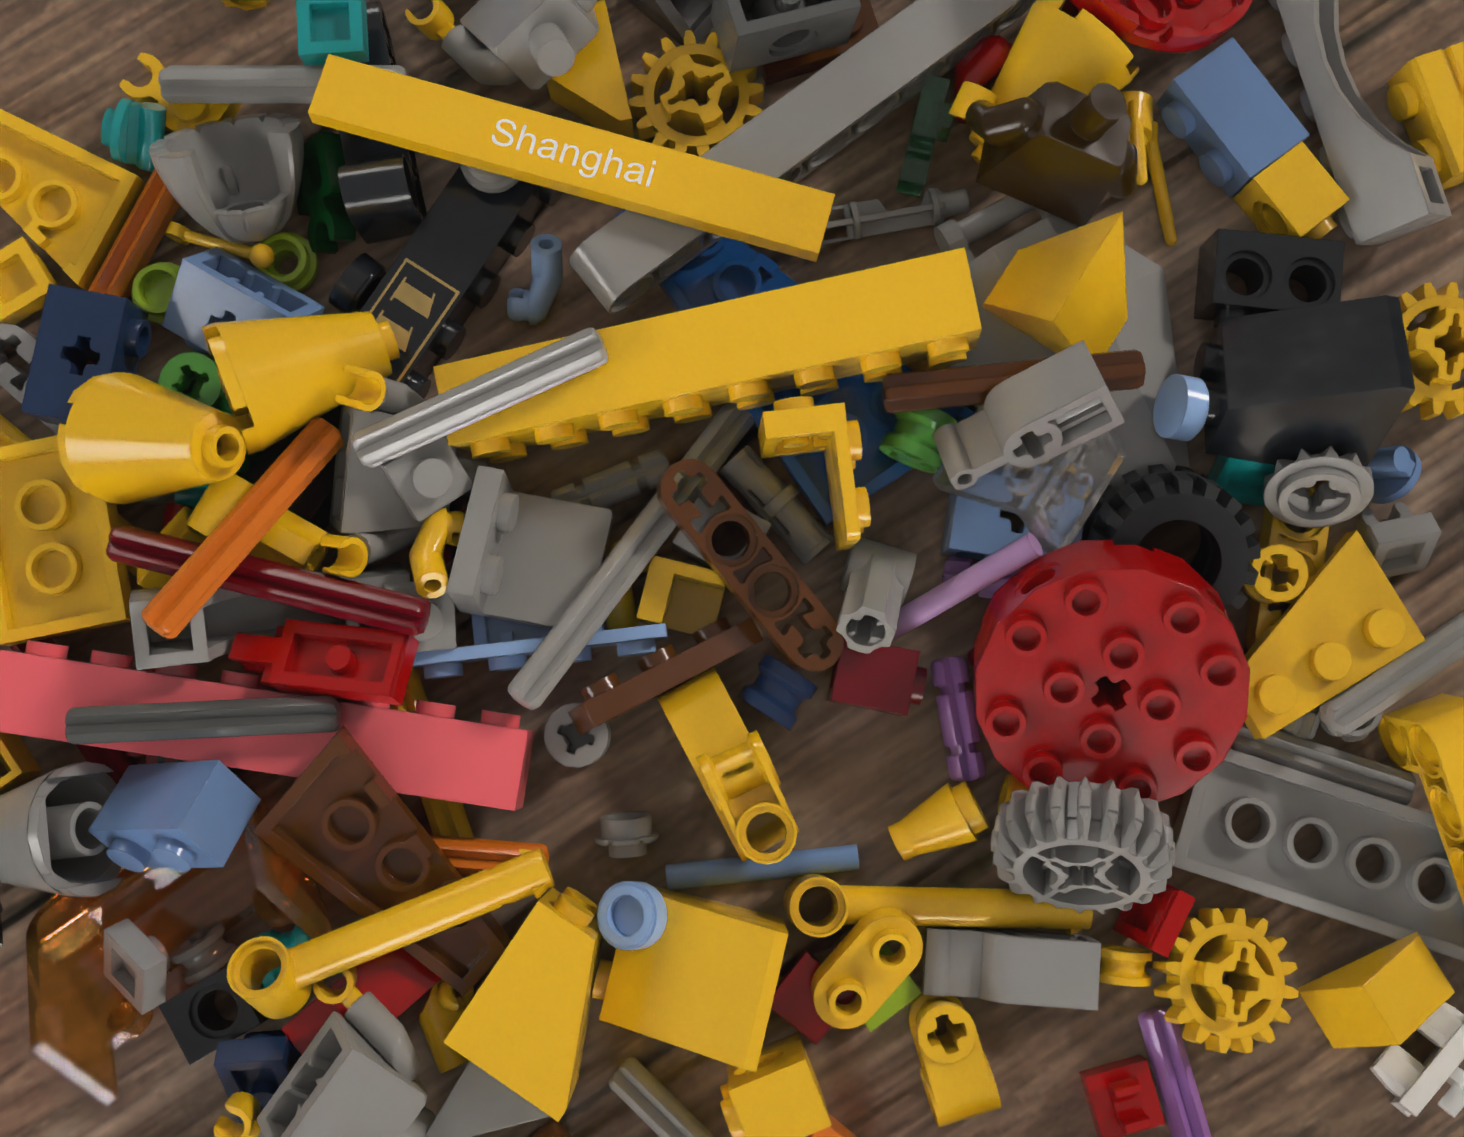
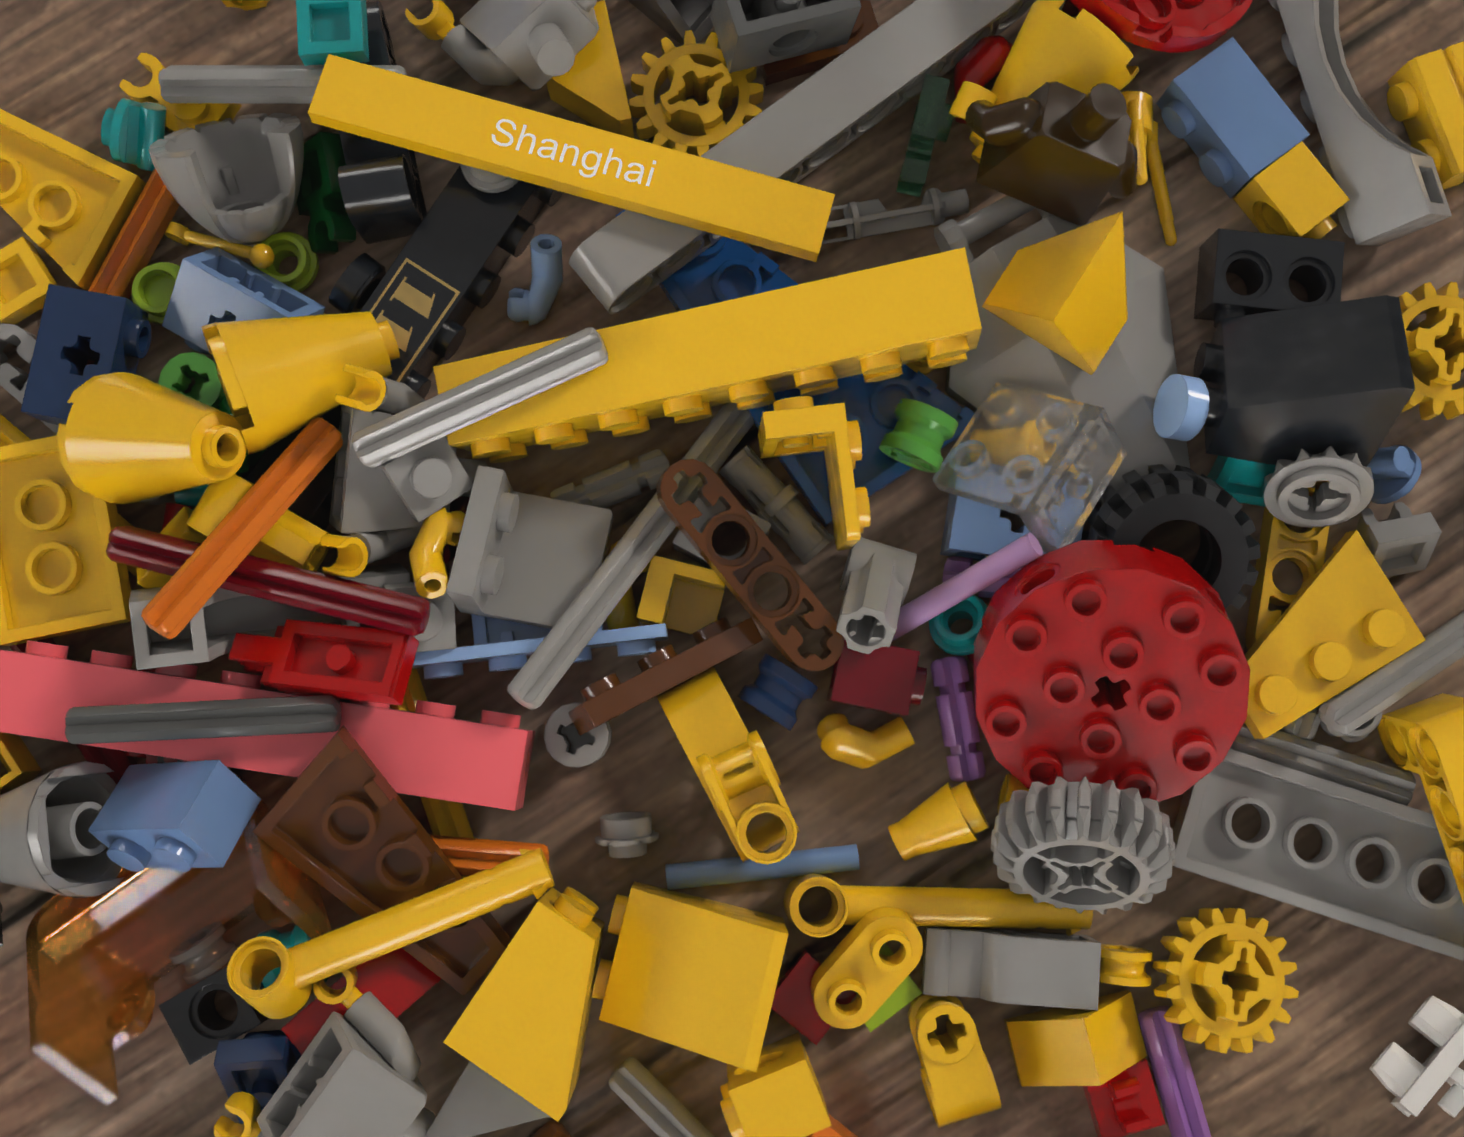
(136, 965): light grey plate -> none
(438, 1017): yellow arm -> none
(632, 915): light blue tile -> none
(858, 746): none -> yellow arm
(958, 644): none -> teal plate
(973, 383): reddish brown axle -> none
(1031, 418): light grey piece -> none
(1077, 1044): none -> yellow slope
(1156, 922): red tile -> none
(1287, 561): yellow bush -> none
(1379, 995): yellow slope -> none

